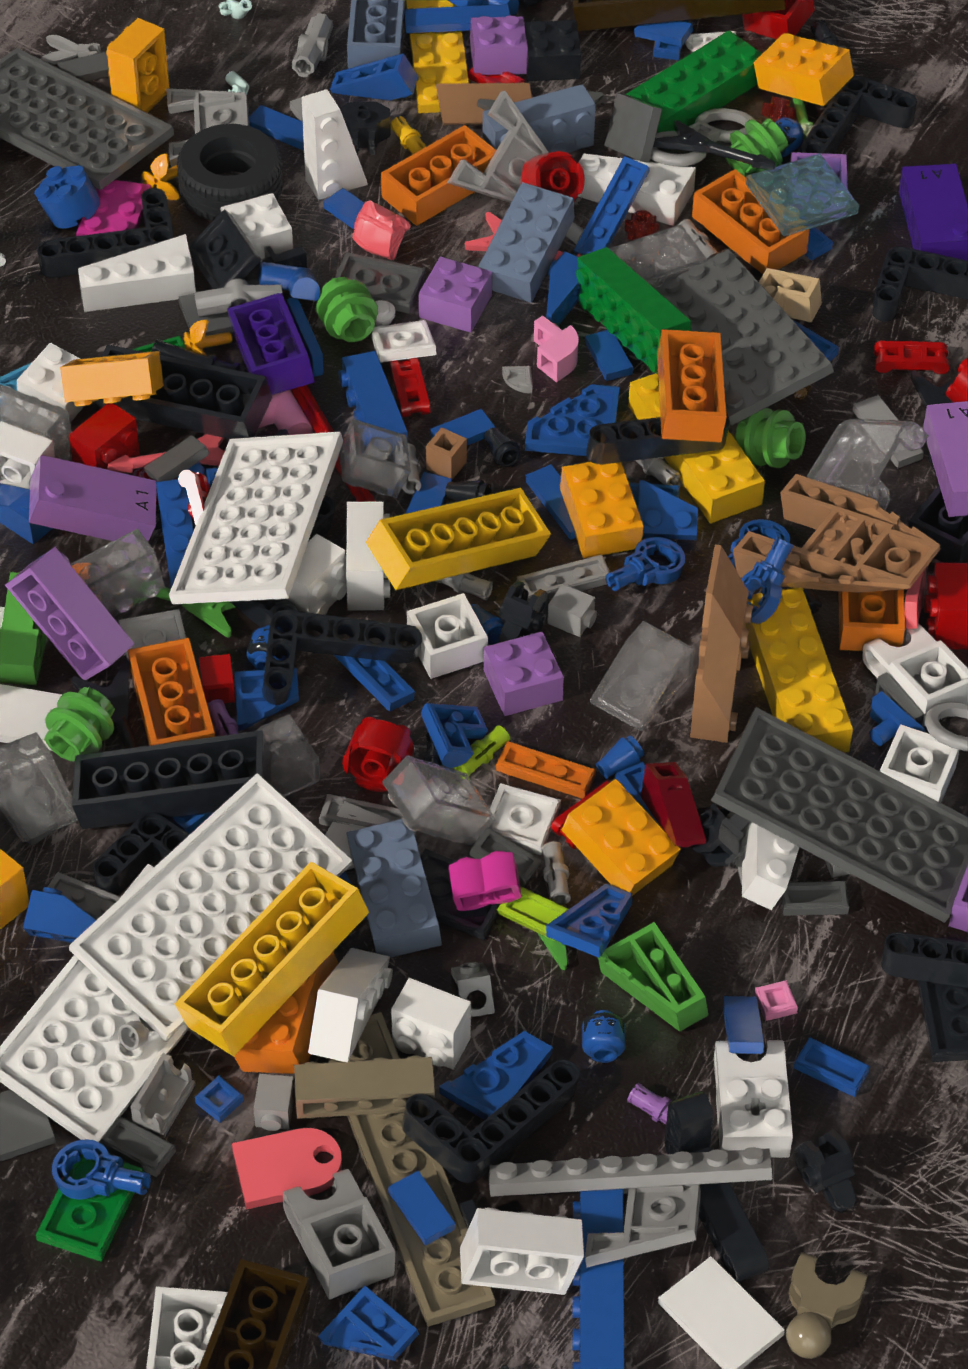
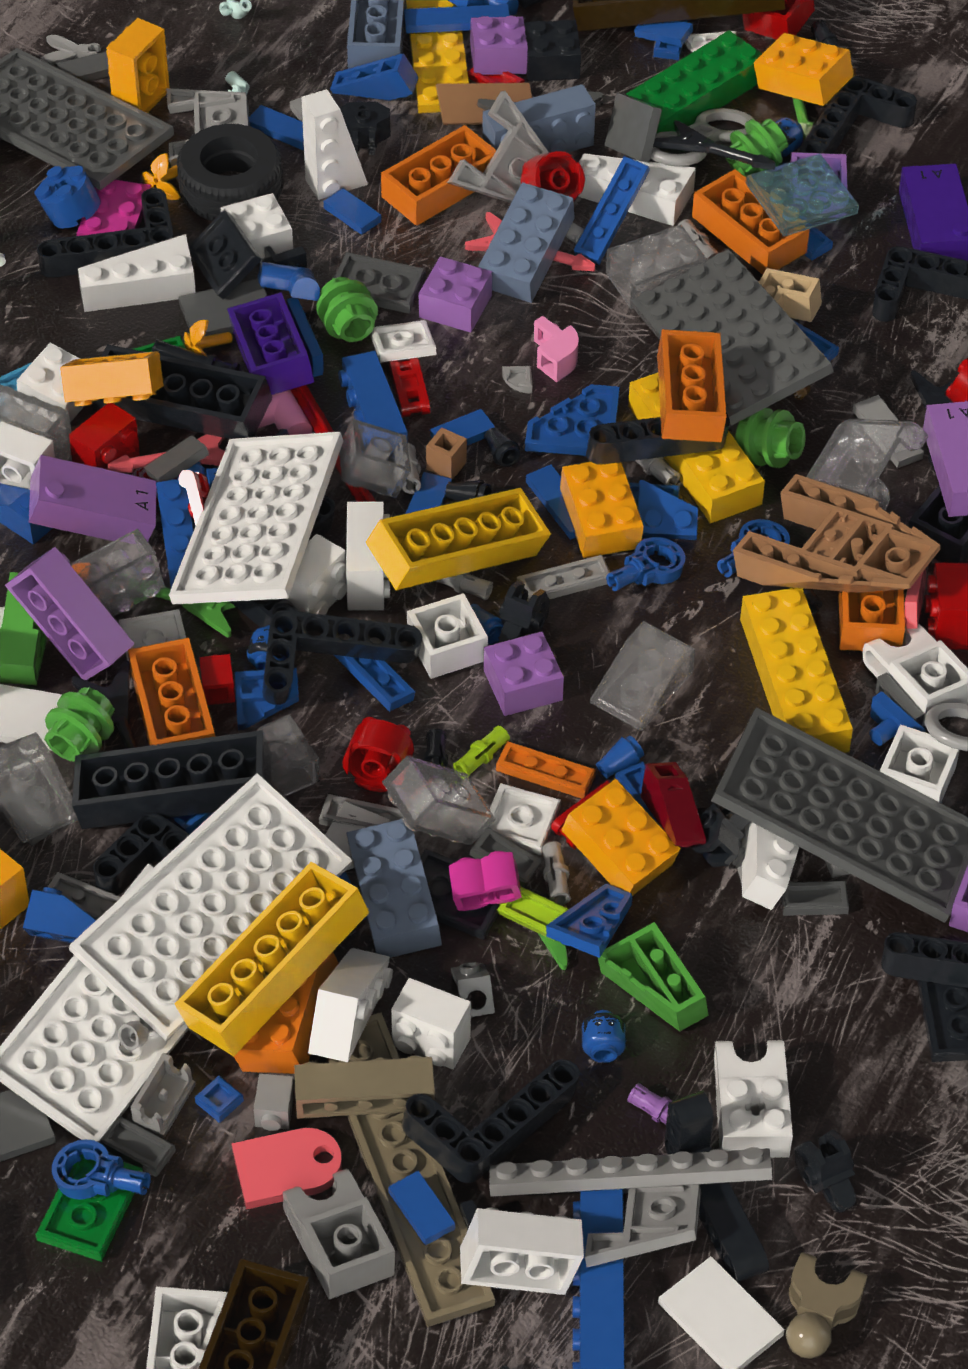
(220, 715): medium lavender pin -> none
(235, 293): light grey piece -> none
(312, 45): light grey piece -> none
(369, 1328): blue wing -> none
(379, 230): coral piece -> none
(386, 313): white plate -> none
(409, 137): yellow pin -> none
(450, 728): blue brick -> none
(499, 1077): blue wing -> none
(563, 287): blue slope -> none
(572, 610): light grey brick -> none
(608, 355): blue tile -> none
(626, 304): green brick -> none
(641, 225): clear red gear -> none
(721, 650): medium nougat wedge -> none
(743, 1025): blue tile -> none
(769, 576): blue pin -> none
(776, 1000): bright pink tile -> none
(778, 109): clear red gear -> none
(831, 1067): blue tile -> none
(911, 356): red plate -> none

